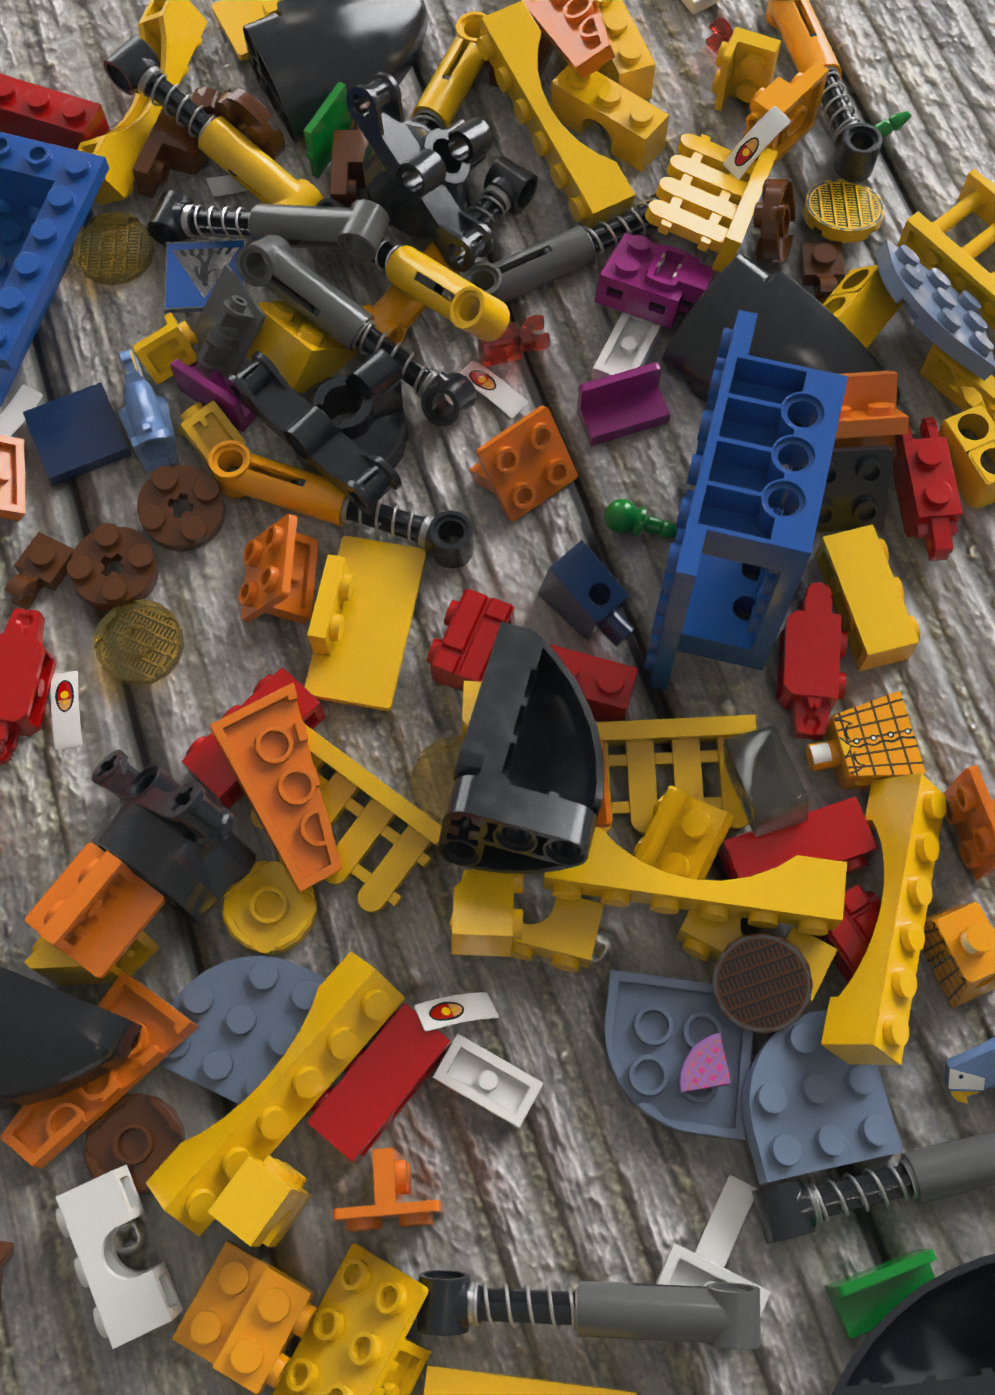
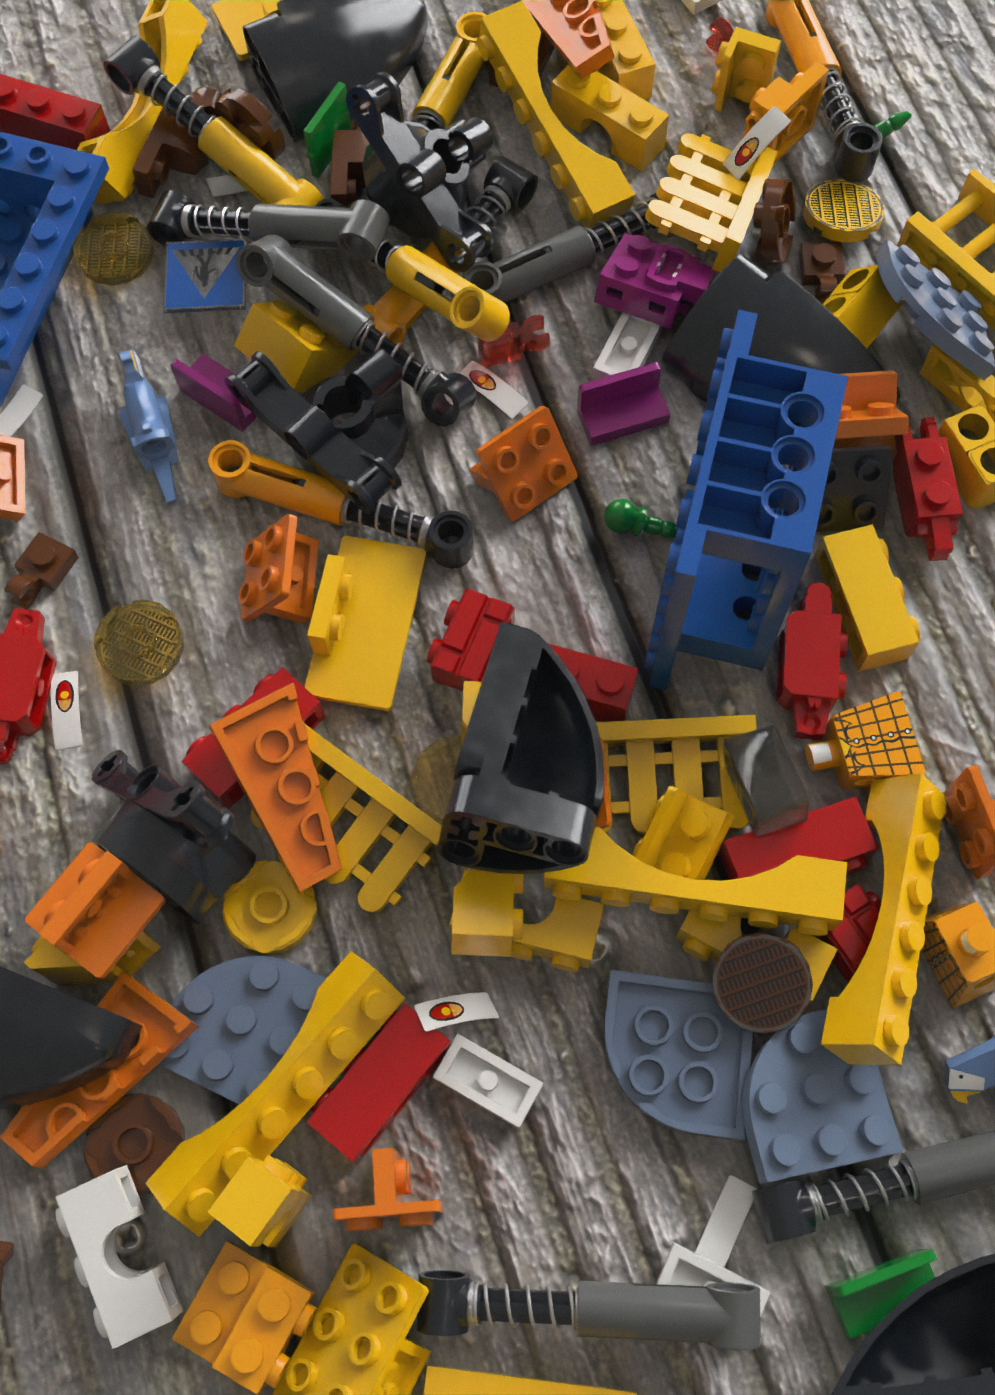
(76, 434): dark blue tile -> none
(105, 546): reddish brown plate -> none
(165, 346): yellow bracket -> none
(192, 528): reddish brown plate -> none
(207, 428): yellow bracket -> none
(227, 325): dark grey hinge -> none
(586, 595): dark blue torso -> none
(704, 1066): medium lavender tile -> none

